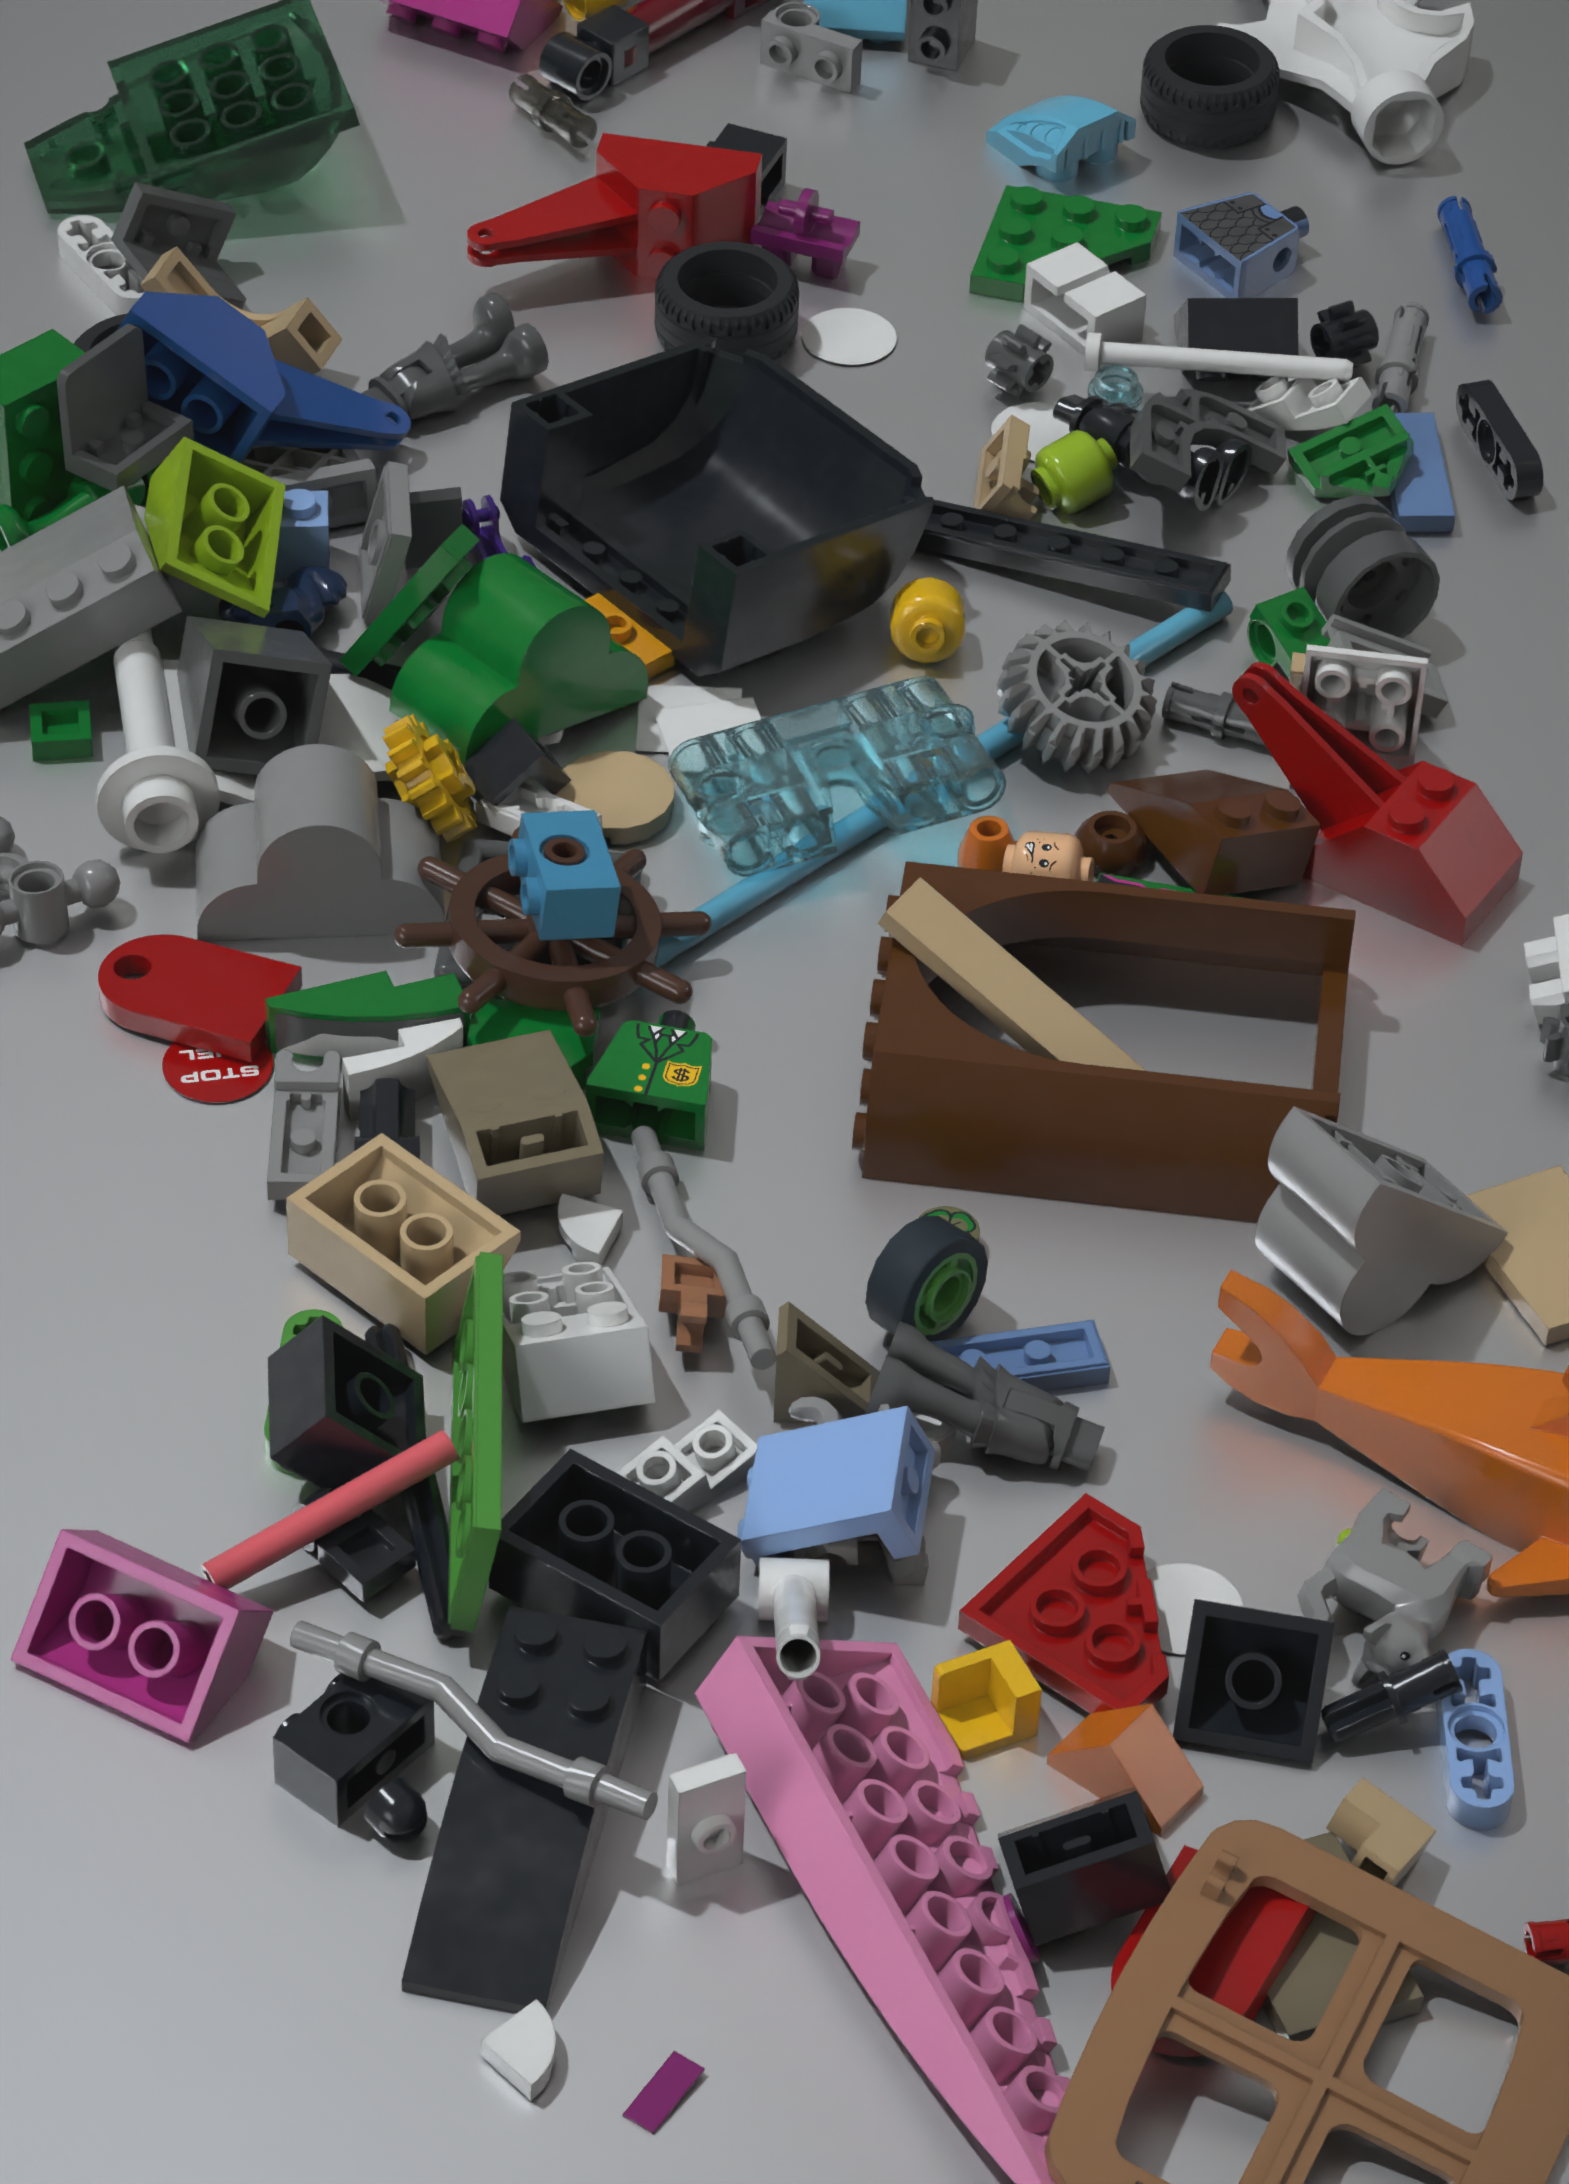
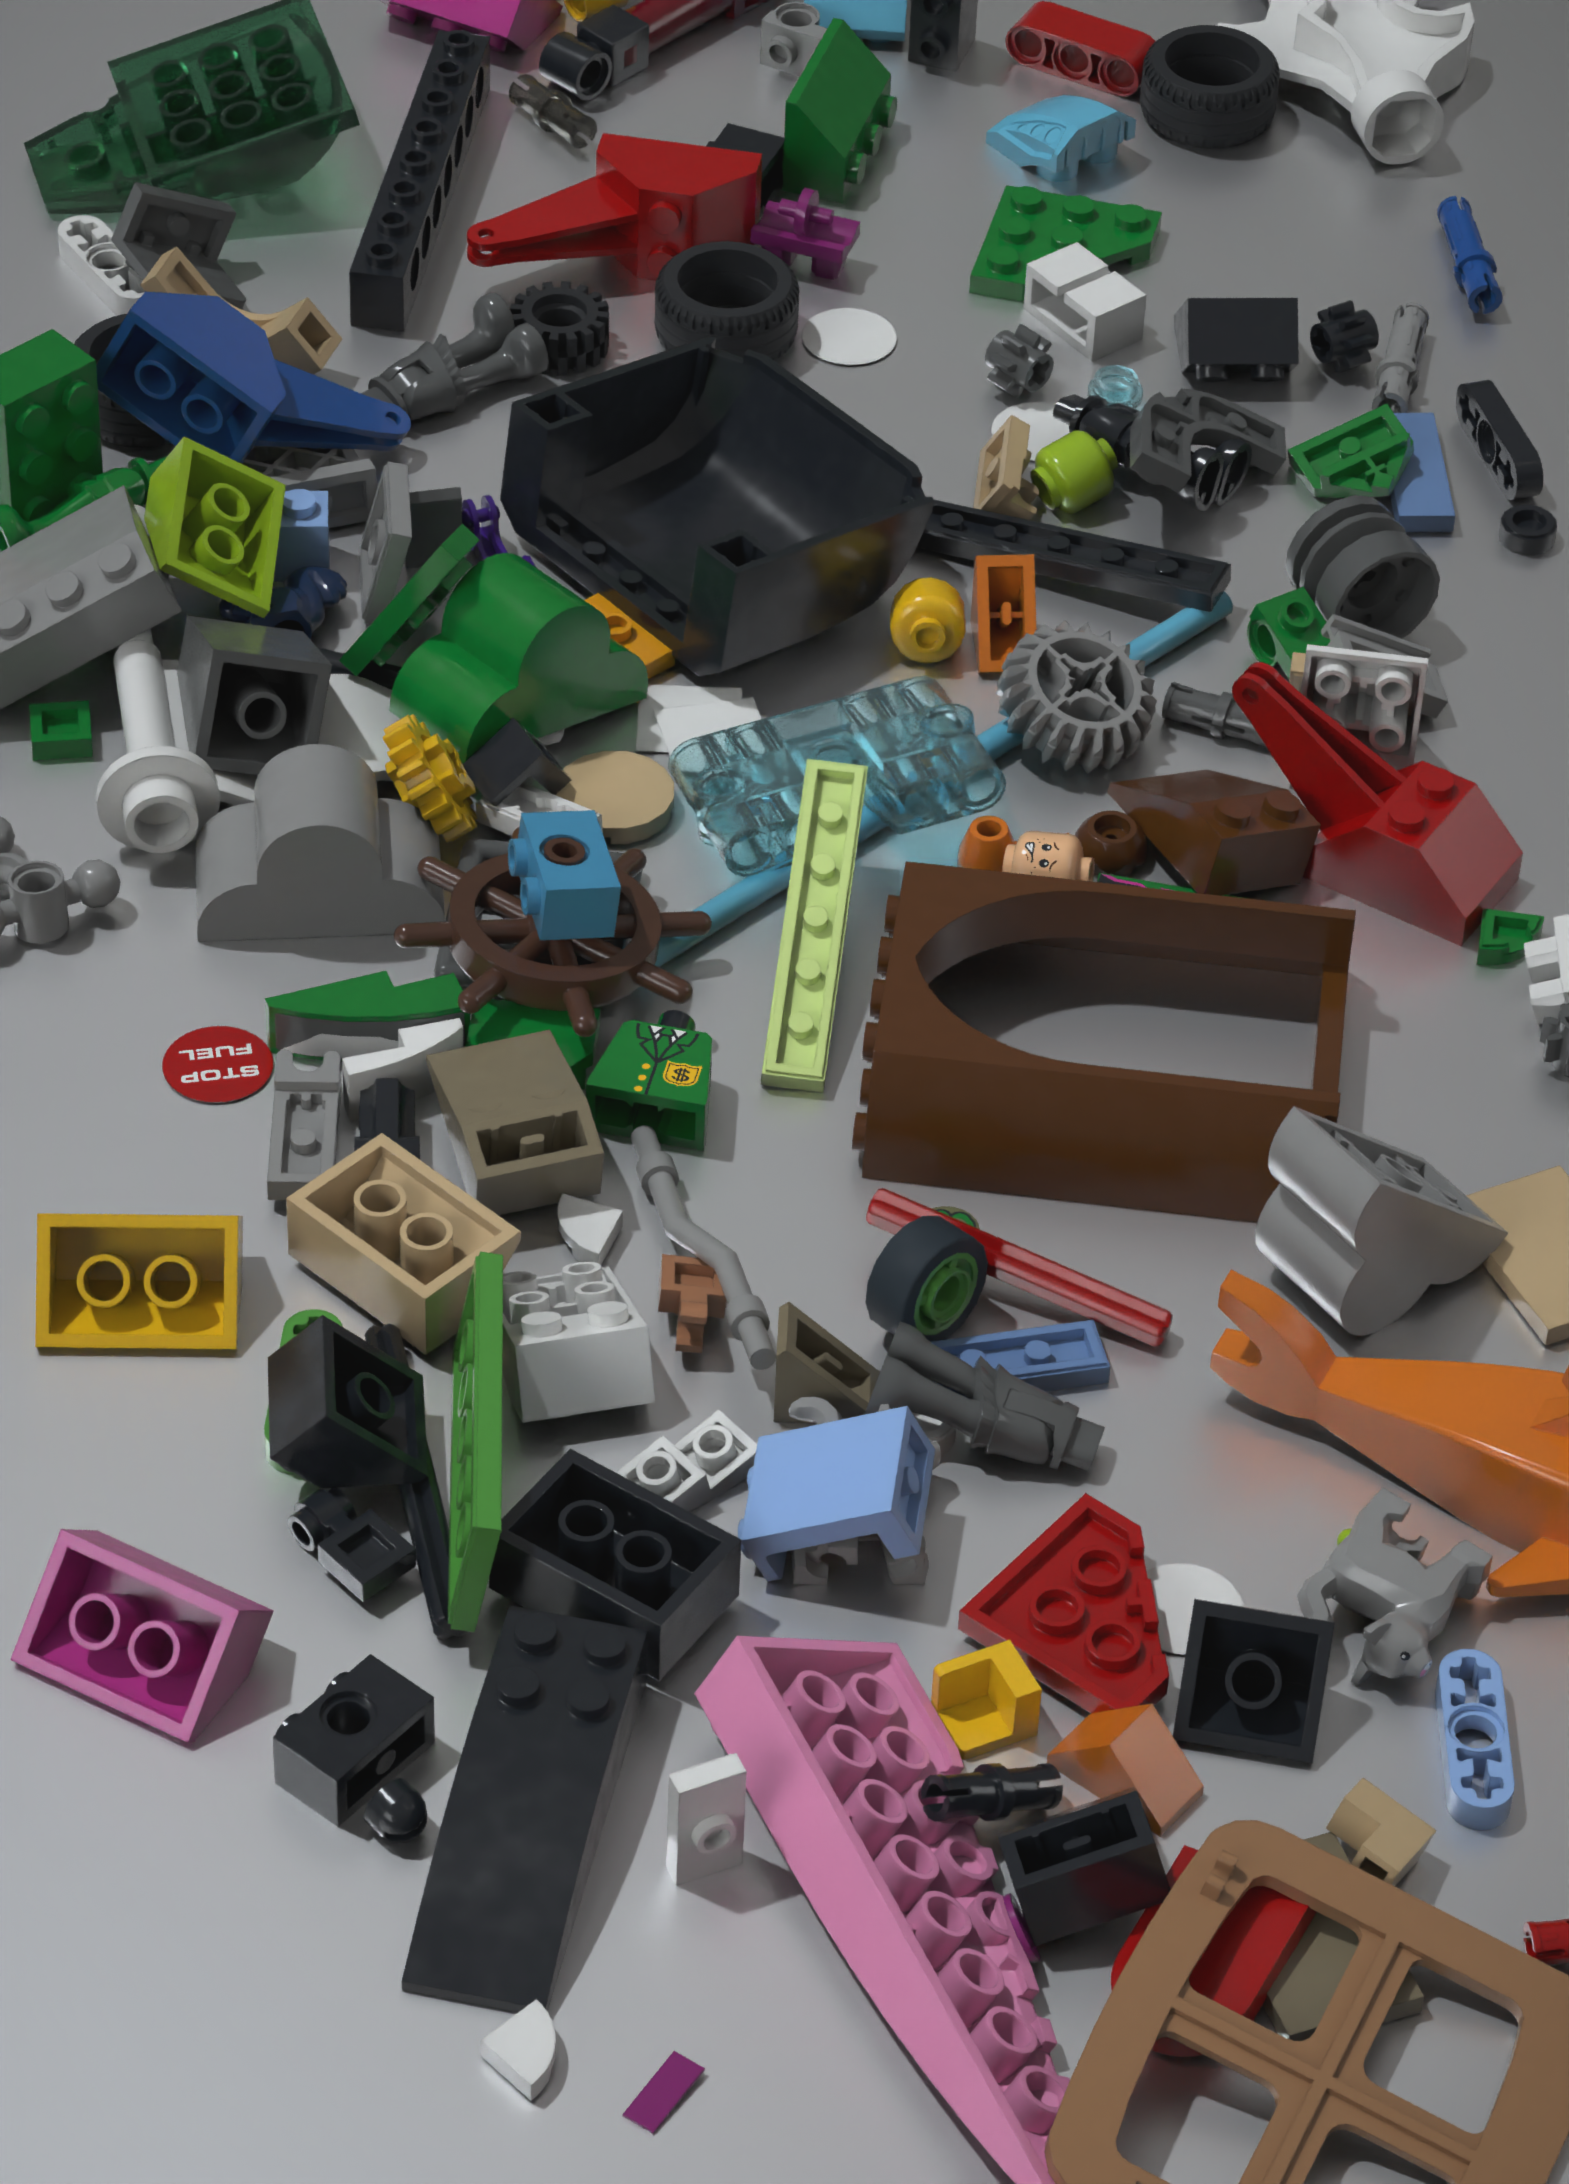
(106, 416): dark grey bracket -> none
(138, 1281): none -> yellow slope
(194, 992): red tile -> none
(331, 1511): coral piece -> none
(419, 181): none -> black brick
(569, 323): none -> black tyre
(580, 1779): light grey bar -> none
(795, 1598): white piece -> none
(814, 926): none -> yellowish green tile
(836, 116): none -> green slope
(991, 1792): none -> black pin
(996, 981): tan tile -> none
(1001, 607): none -> orange slope
(1038, 1274): none -> axle
(1080, 48): none -> red beam
(1213, 360): white bar -> none
(1240, 243): torso -> none
(1304, 406): white slope -> none
(1392, 1697): black axle -> none
(1506, 933): none -> green tile
(1528, 530): none -> black tile

